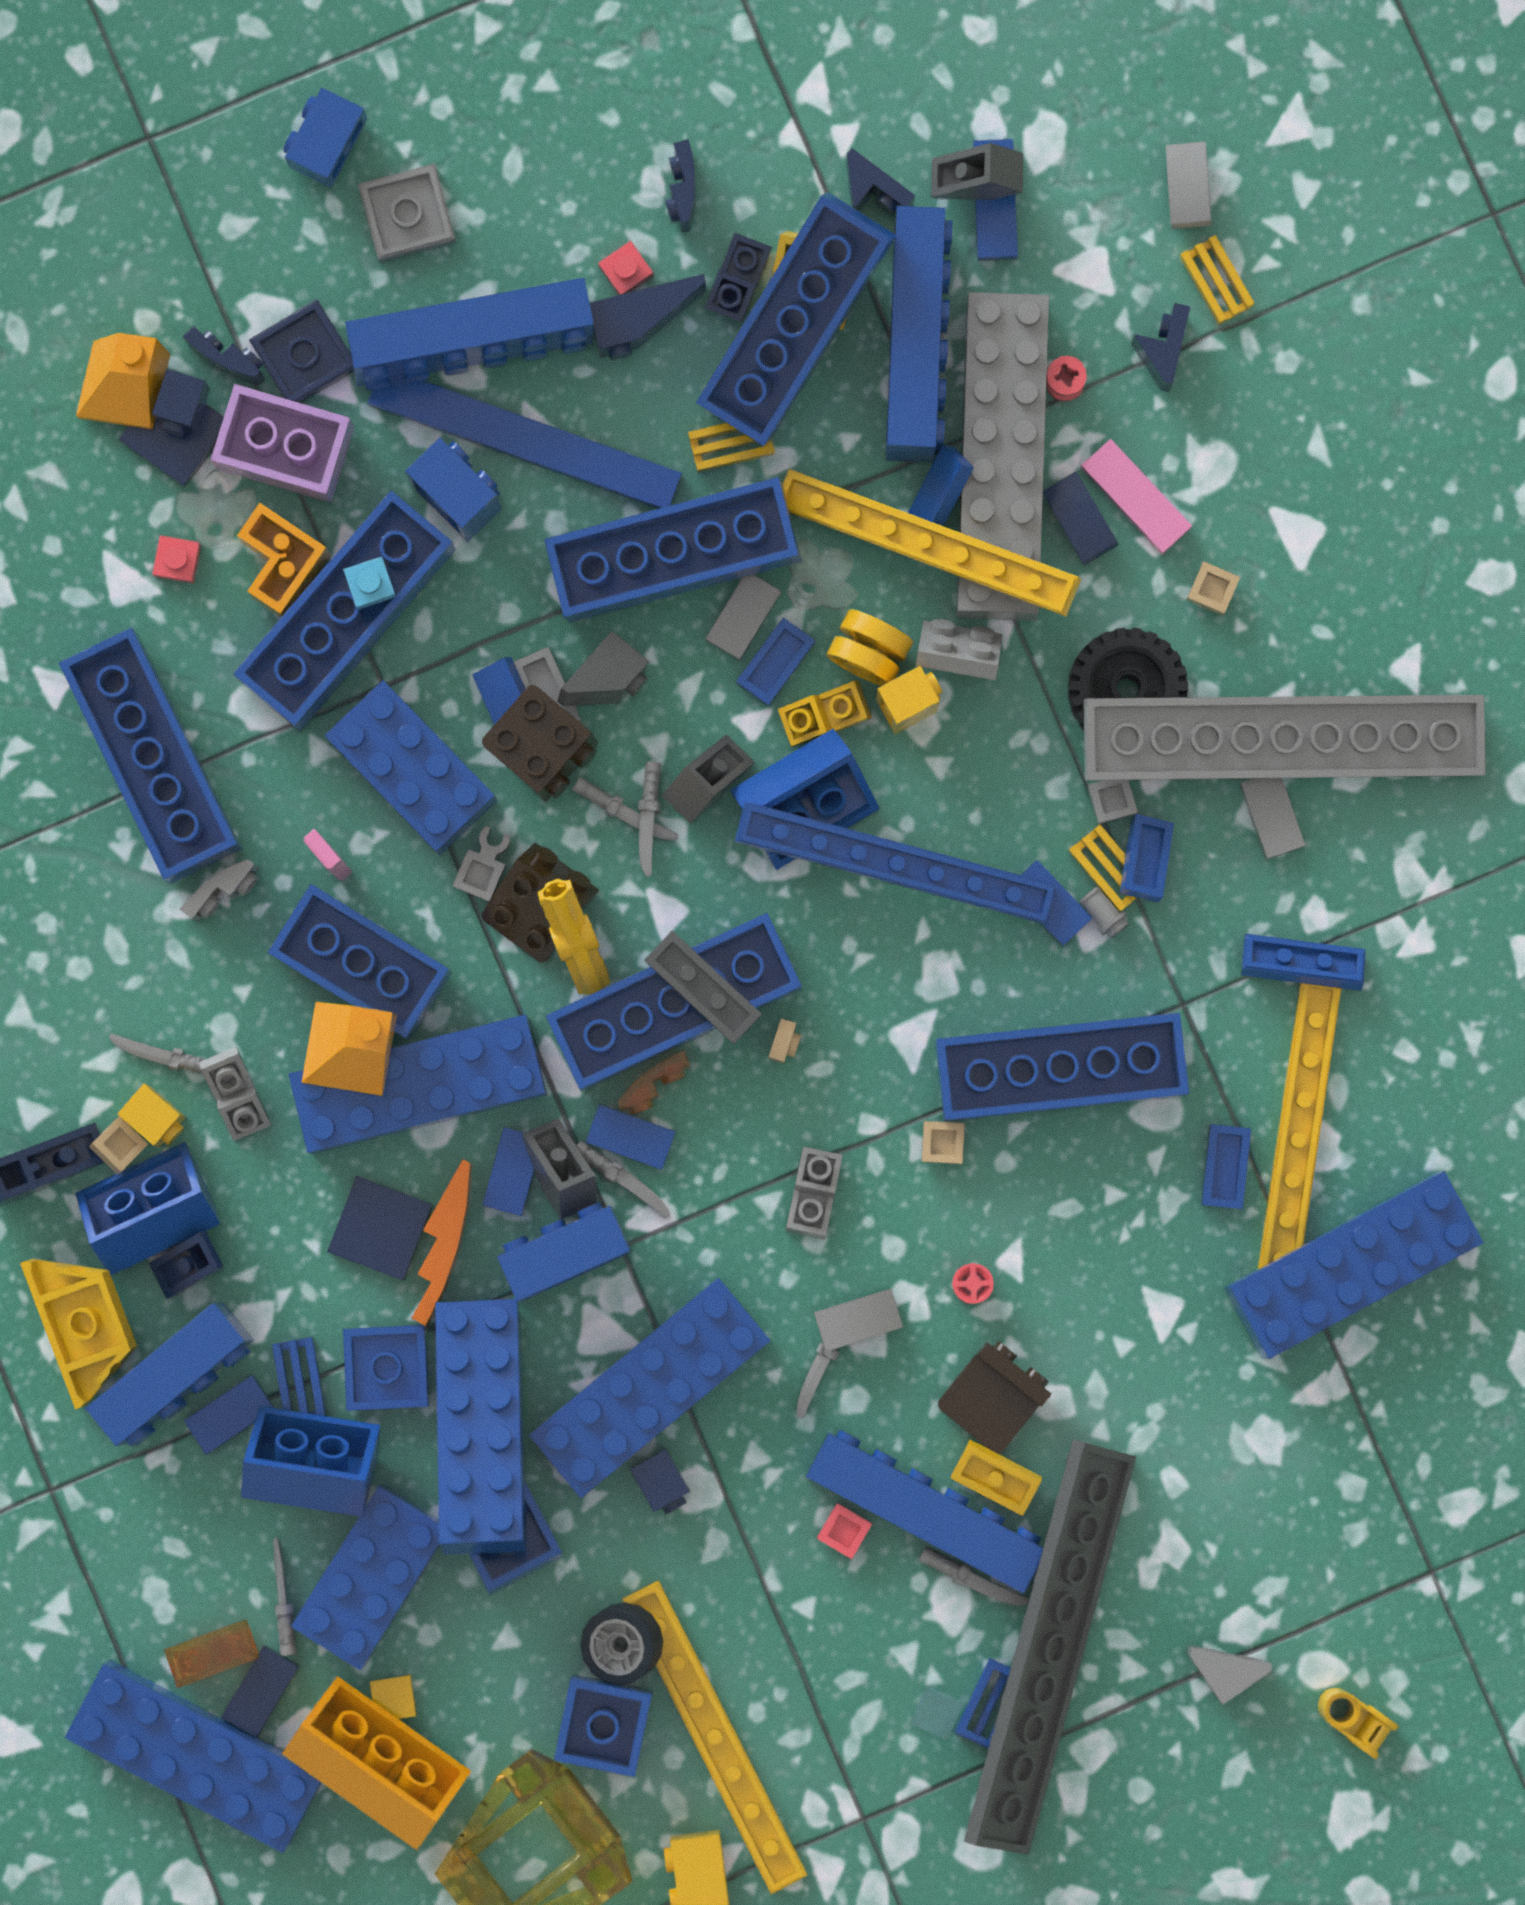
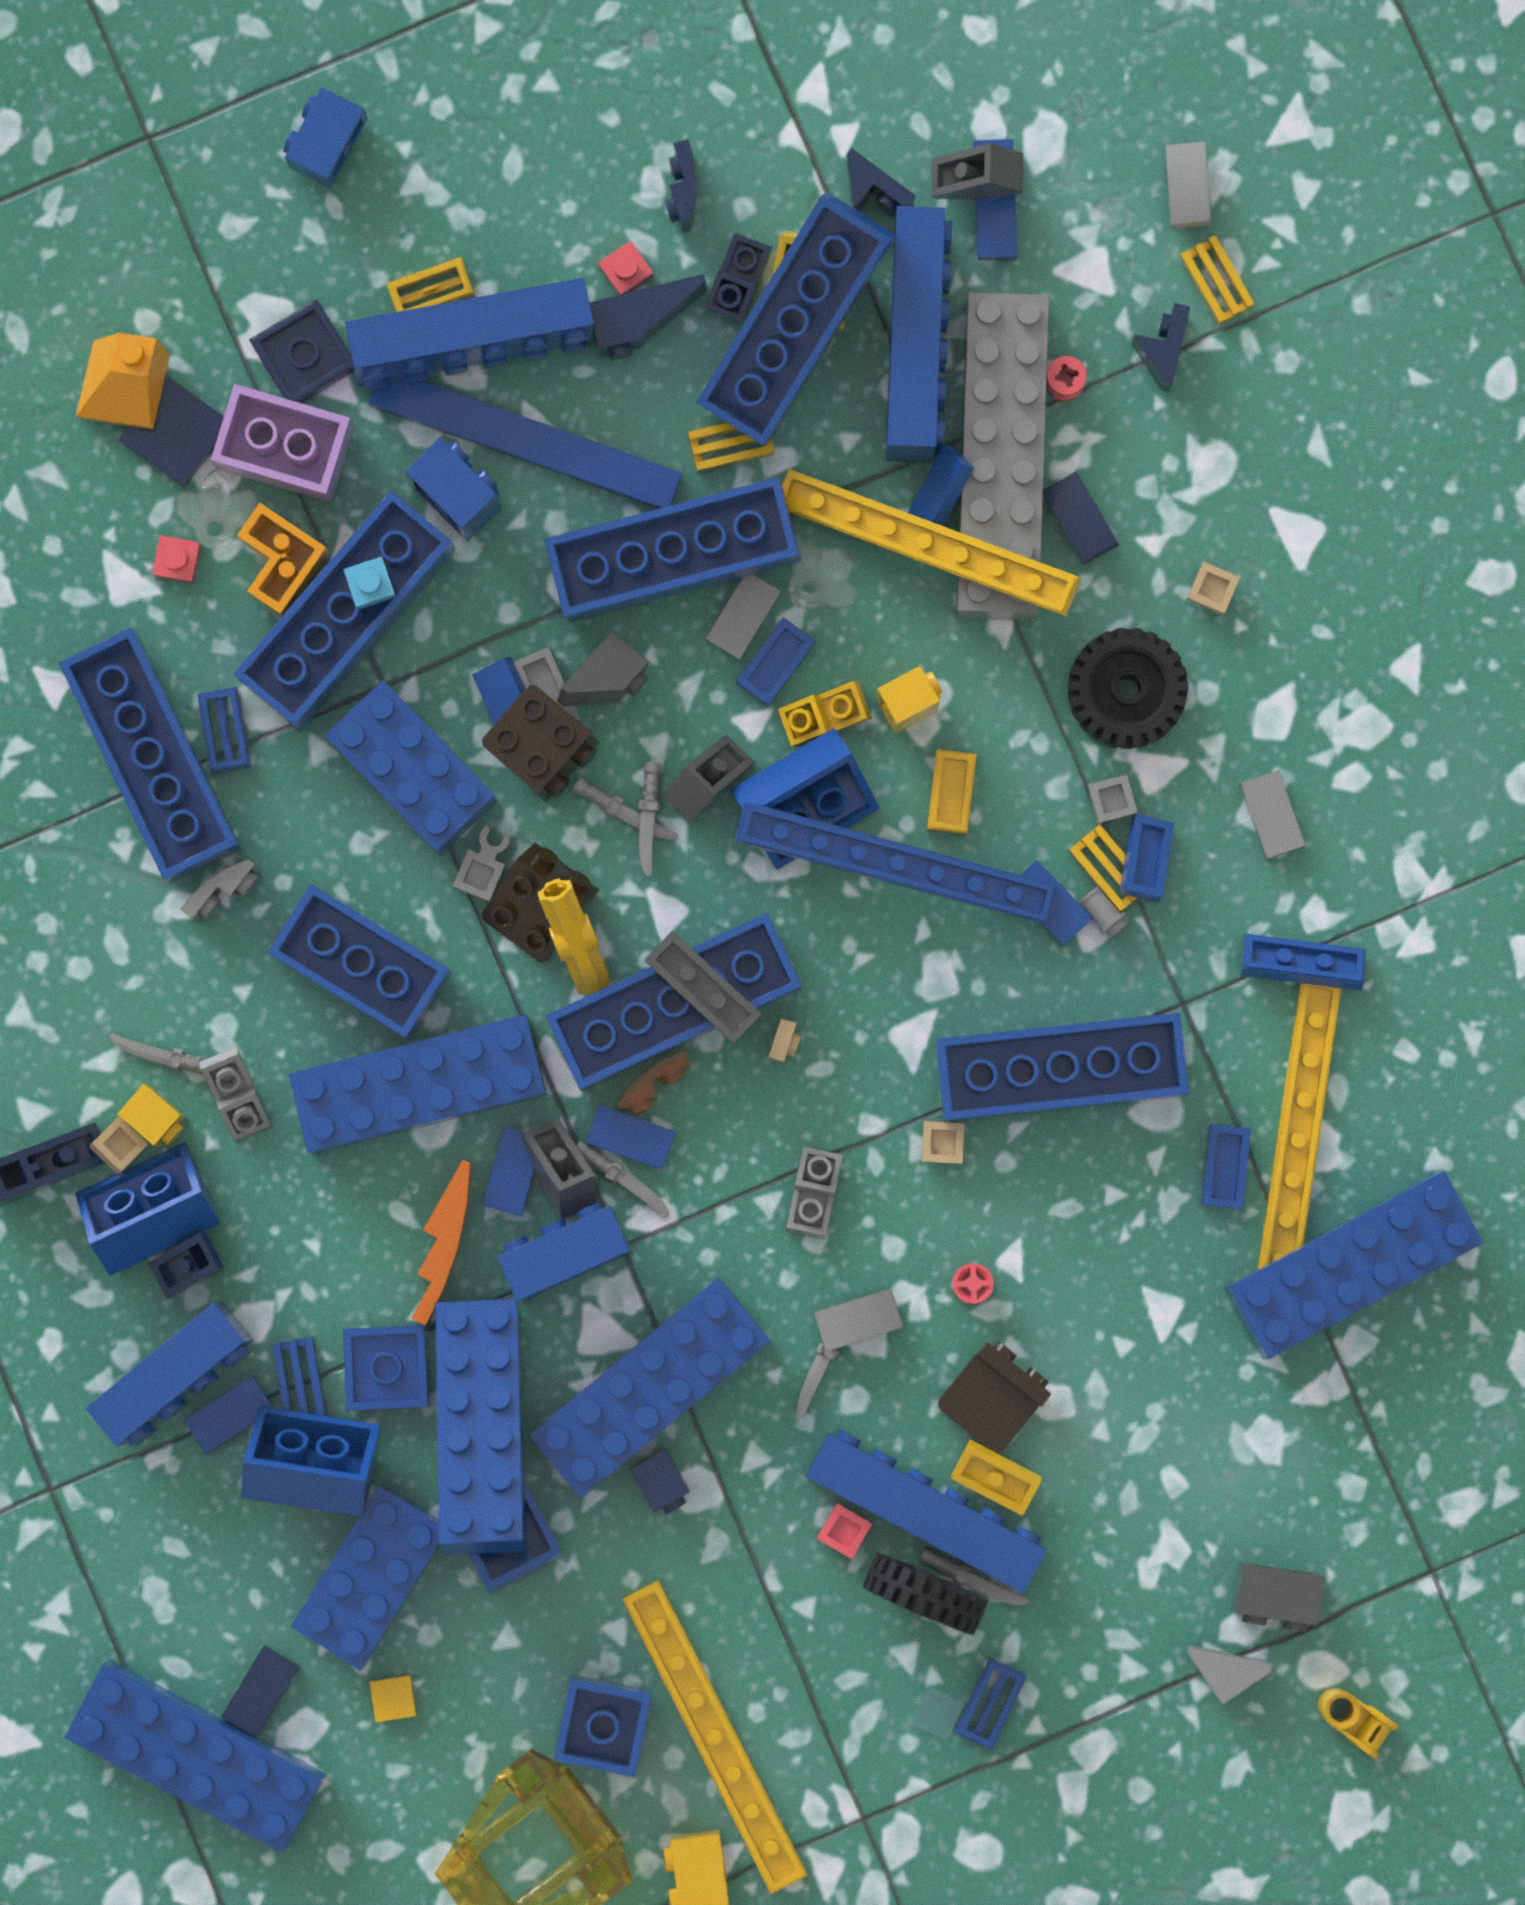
(81, 1323): yellow wing -> none
(180, 403): dark blue brick -> none
(211, 1653): clear orange slope -> none
(229, 763): none -> blue tile
(233, 361): dark blue slope -> none
(283, 1609): light grey piece -> none
(327, 855): bright pink tile -> none
(349, 1048): light orange slope -> none
(376, 1762): light orange brick -> none
(380, 1228): dark blue tile -> none
(406, 213): light grey tile -> none
(428, 274): none -> yellow tile
(615, 1663): wheel -> none
(869, 648): yellow wheel -> none
(925, 1594): none -> black wheel
(951, 792): none -> yellow tile
(959, 649): light grey plate -> none
(1050, 1648): dark grey plate -> none
(1136, 496): bright pink tile -> none
(1278, 1595): none -> dark grey brick
(1284, 737): light grey plate -> none

